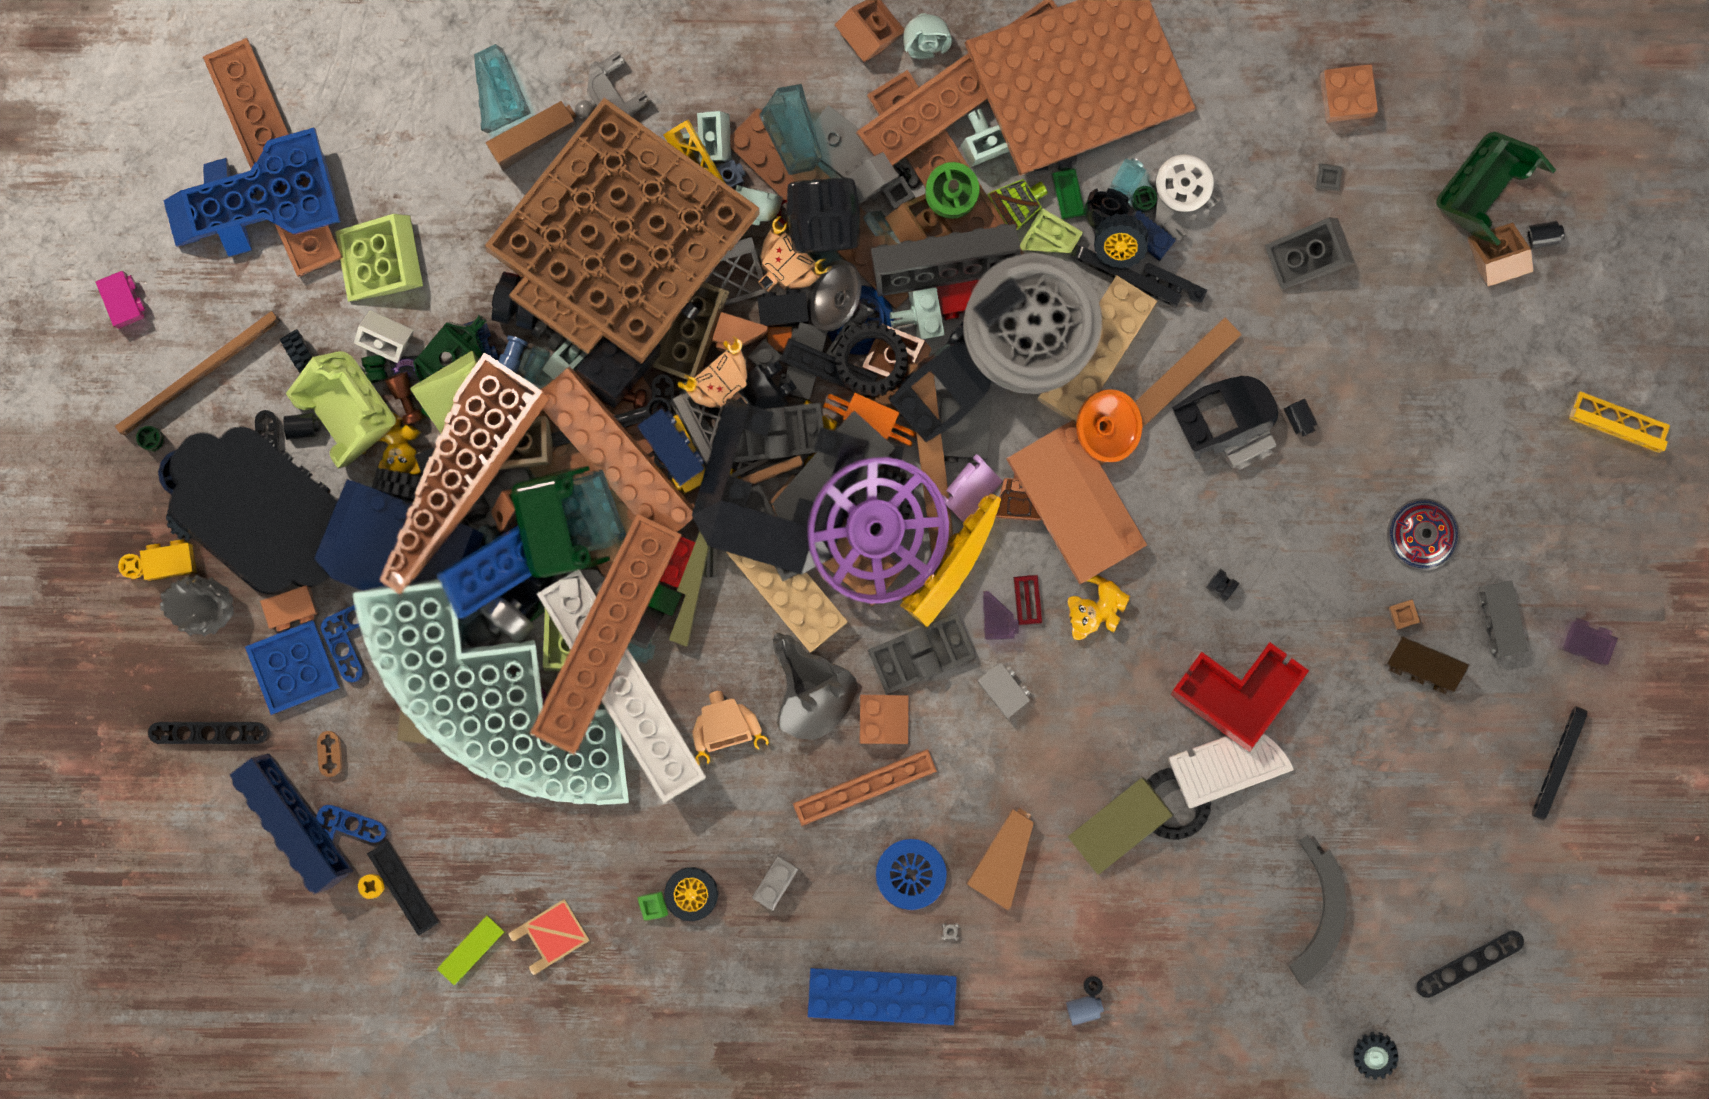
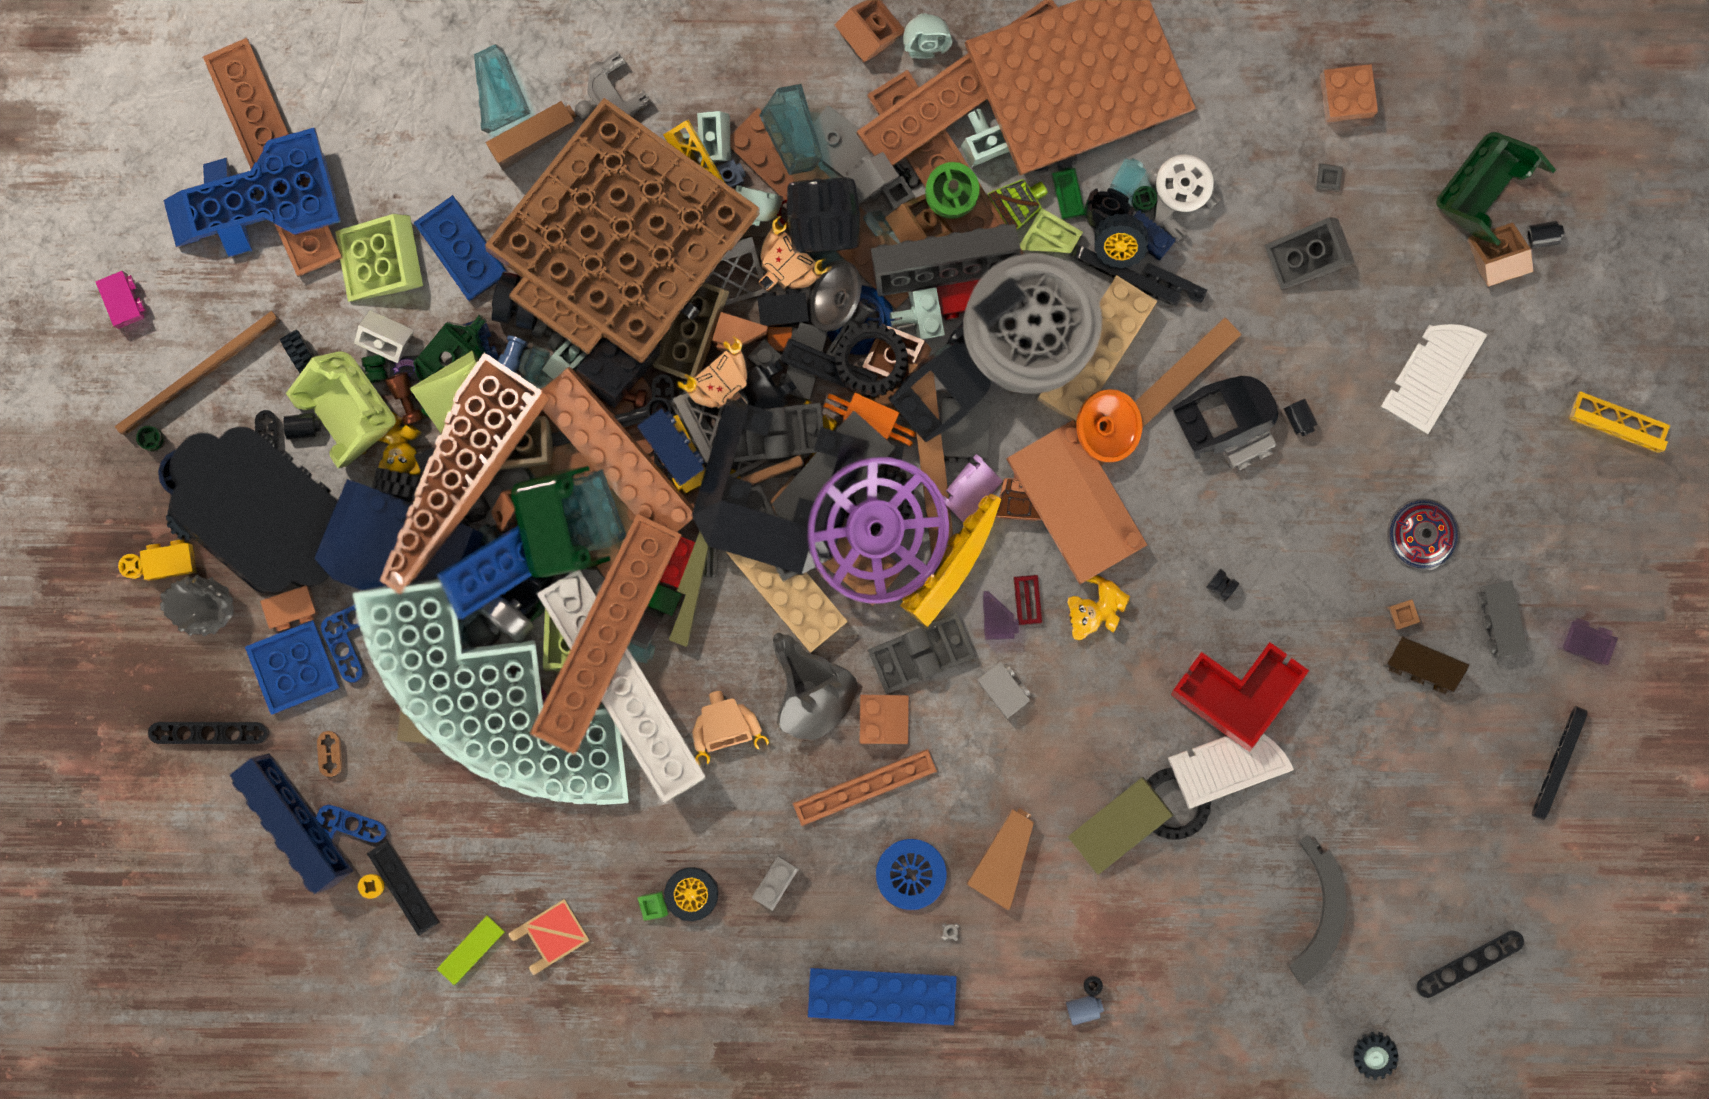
(460, 248): none -> blue plate
(1433, 374): none -> white piece

